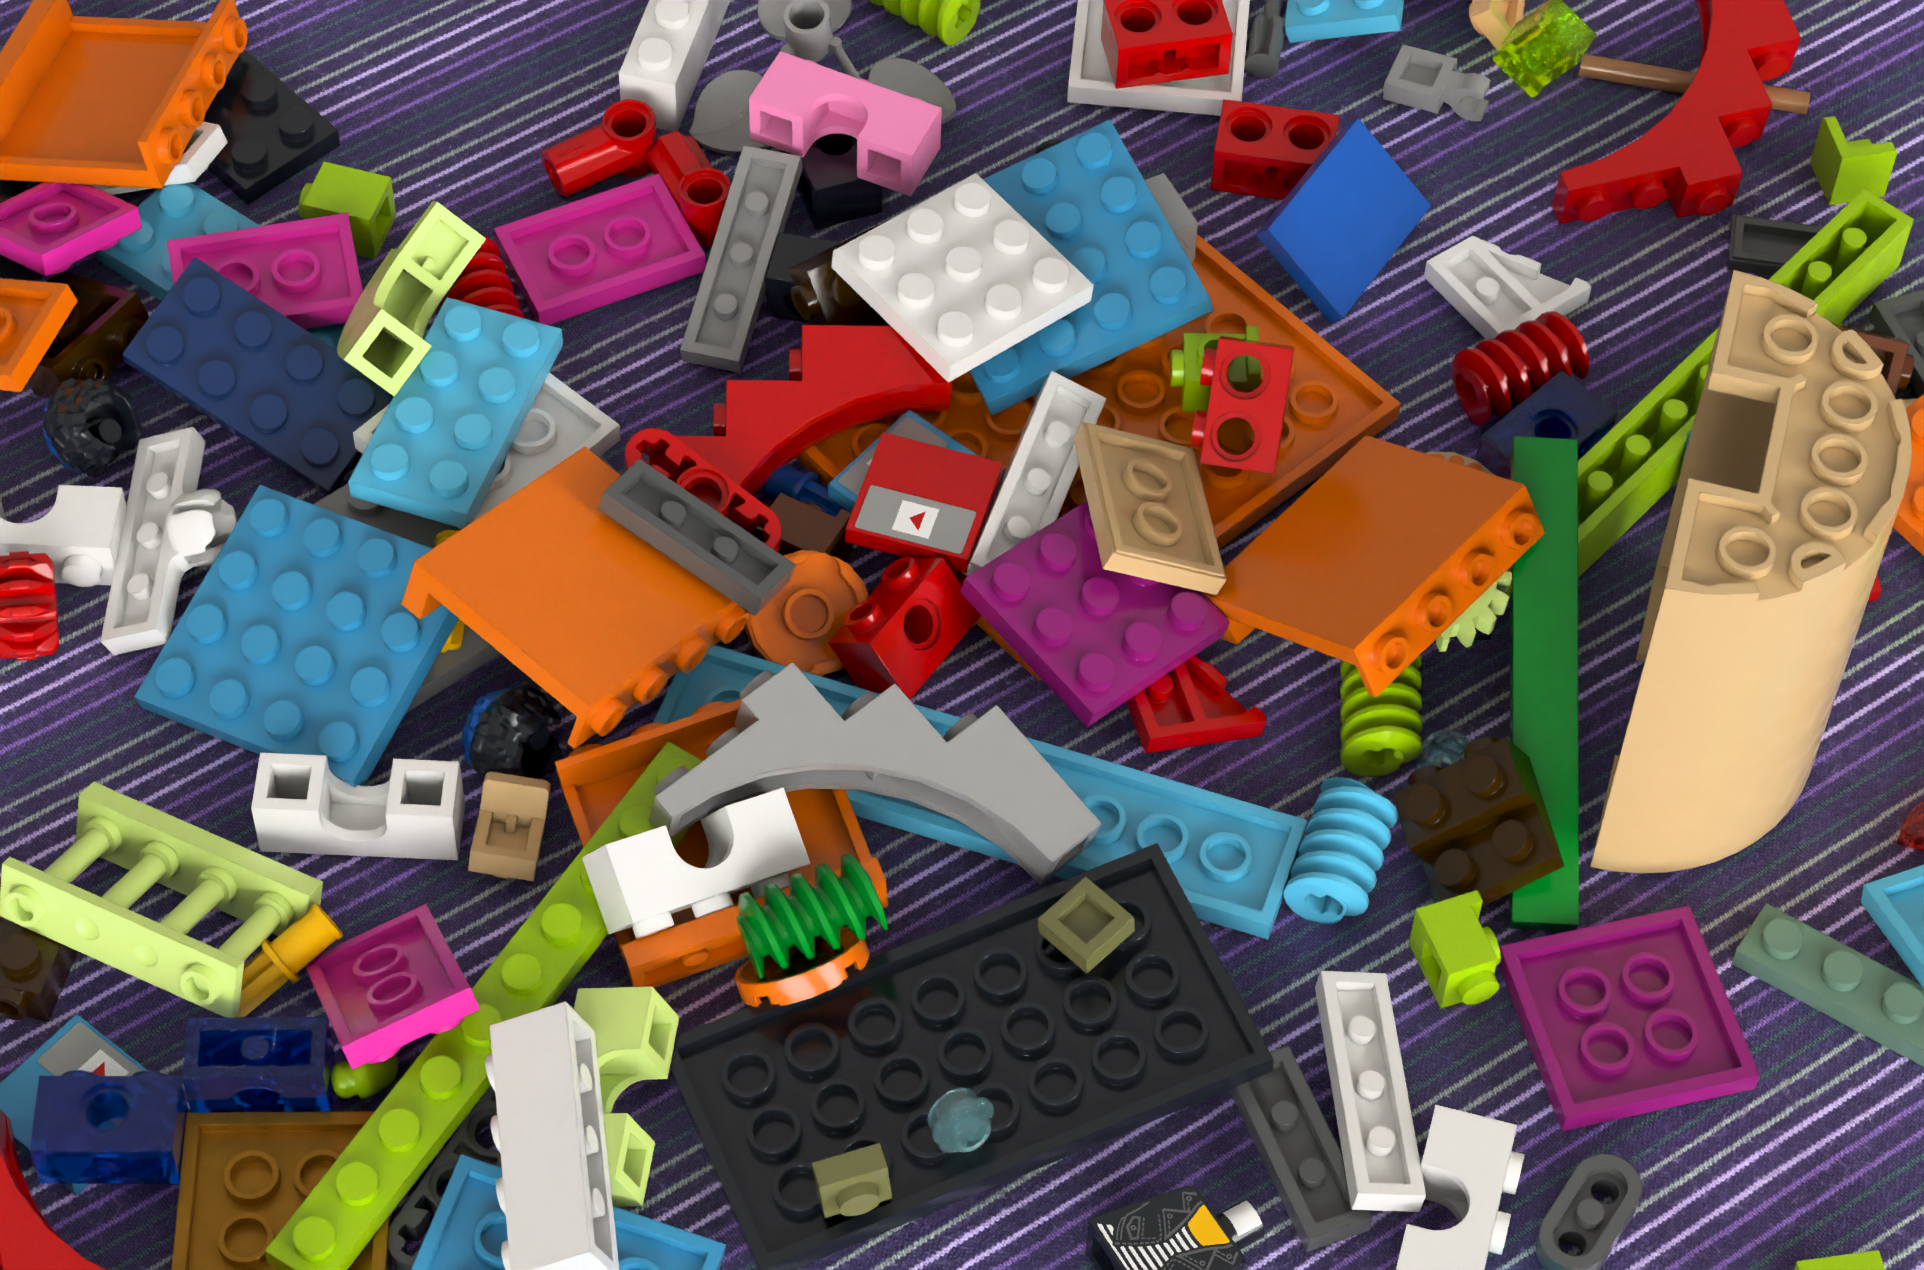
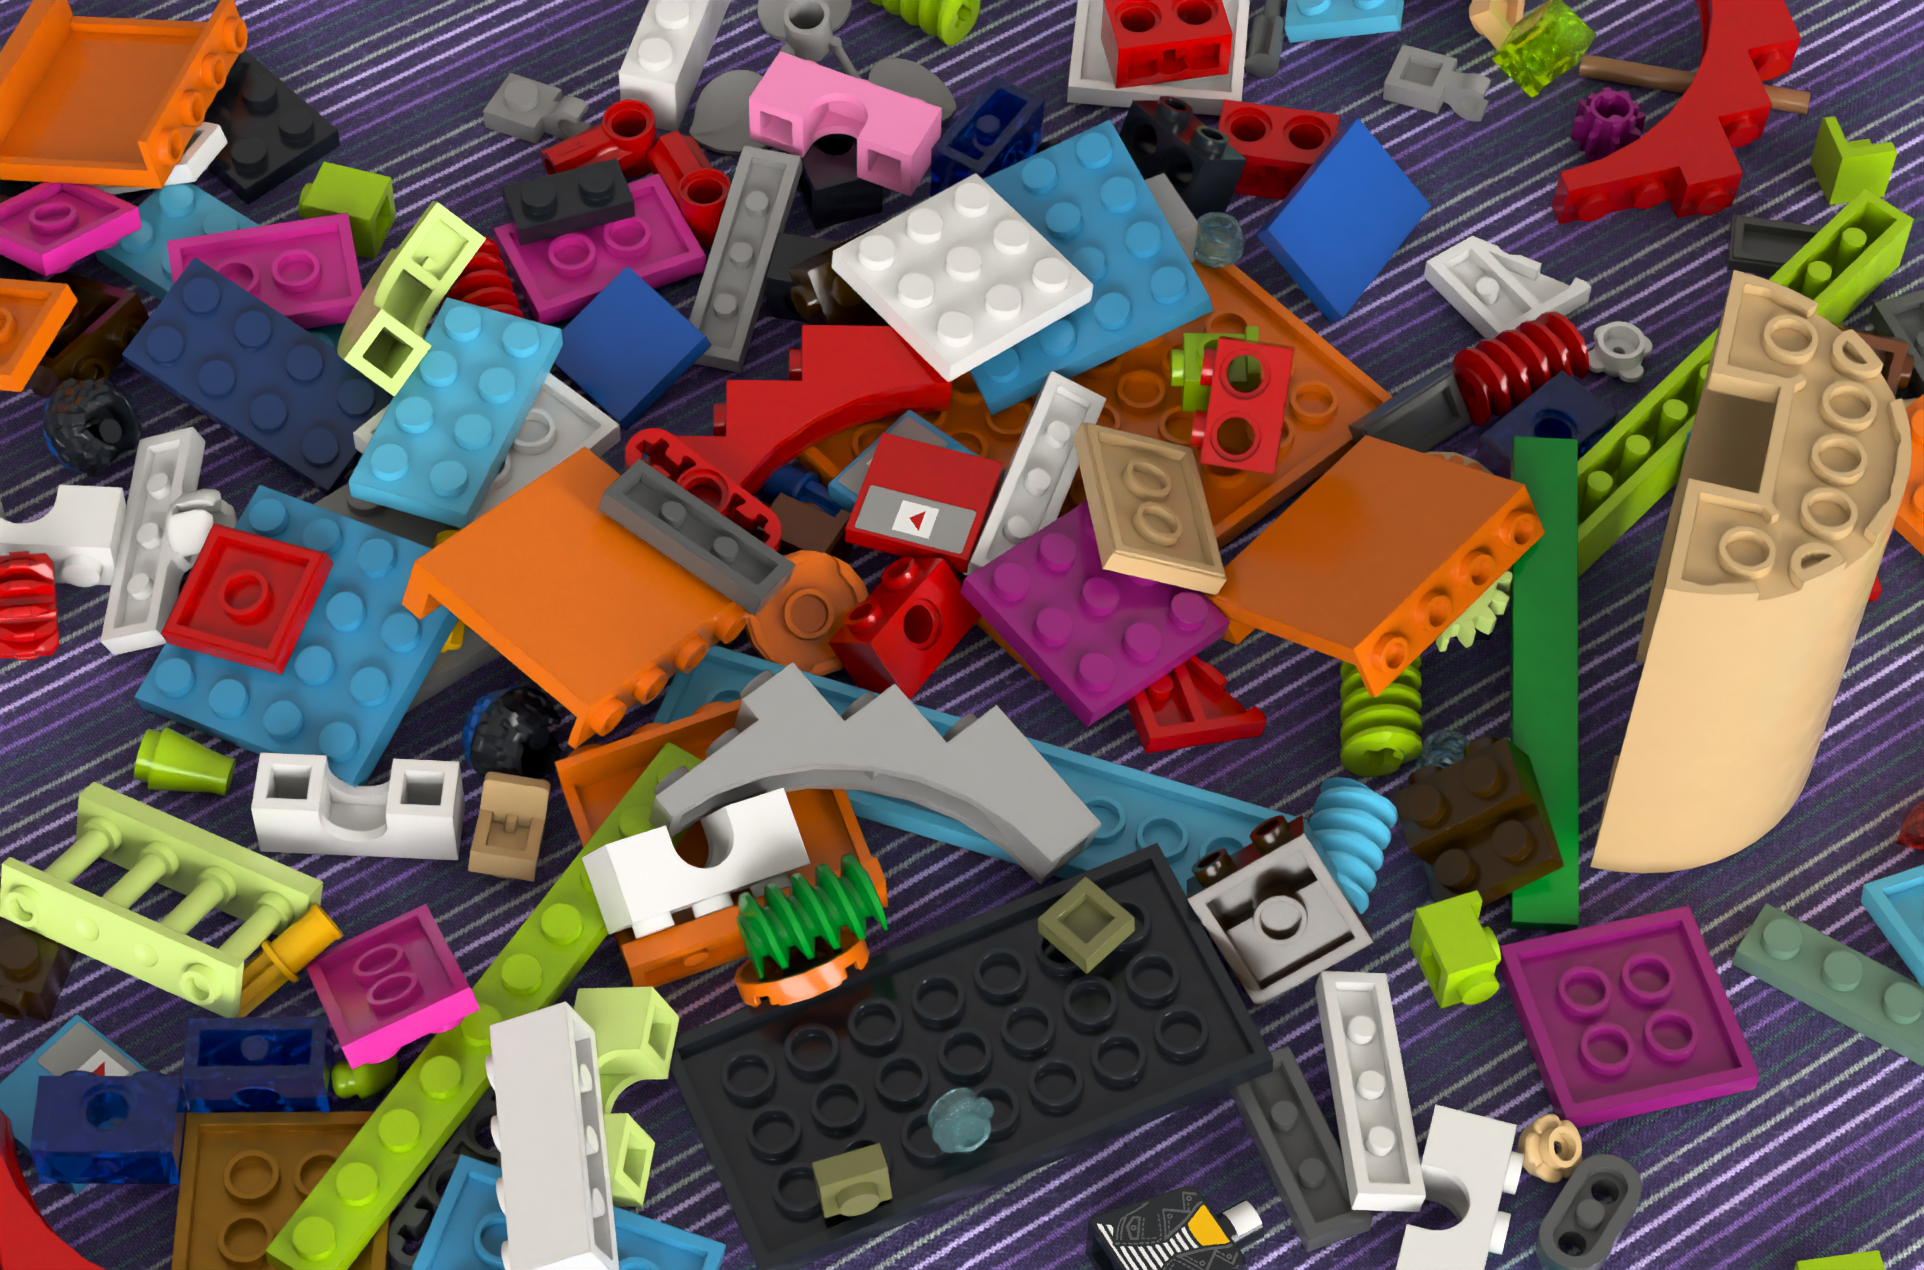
(181, 764): none -> lime cone
(247, 598): none -> red tile
(534, 108): none -> light grey plate
(568, 201): none -> black plate
(628, 348): none -> blue tile
(990, 135): none -> clear blue brick
(1193, 156): none -> black brick
(1218, 240): none -> clear light blue plate
(1276, 908): none -> plate
(1418, 415): none -> dark grey tile
(1538, 1146): none -> tan plate
(1606, 123): none -> magenta gear
(1619, 351): none -> white plate

